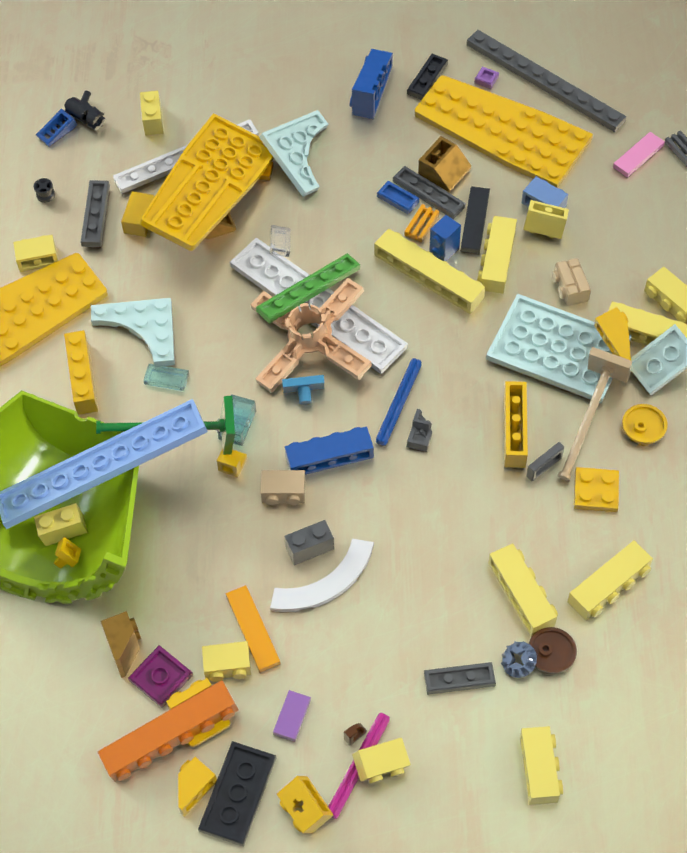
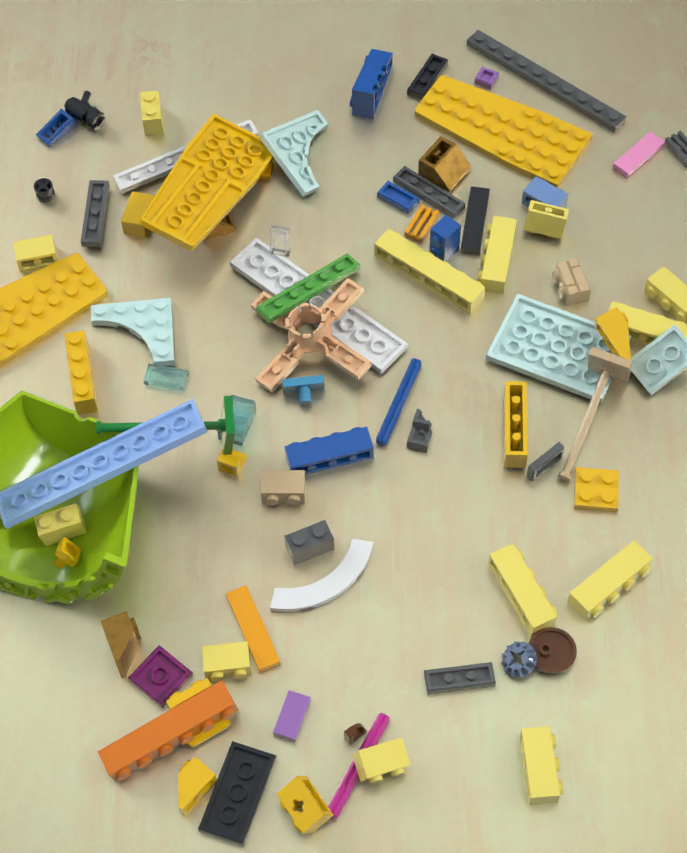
(644, 424): yellow piece -> none

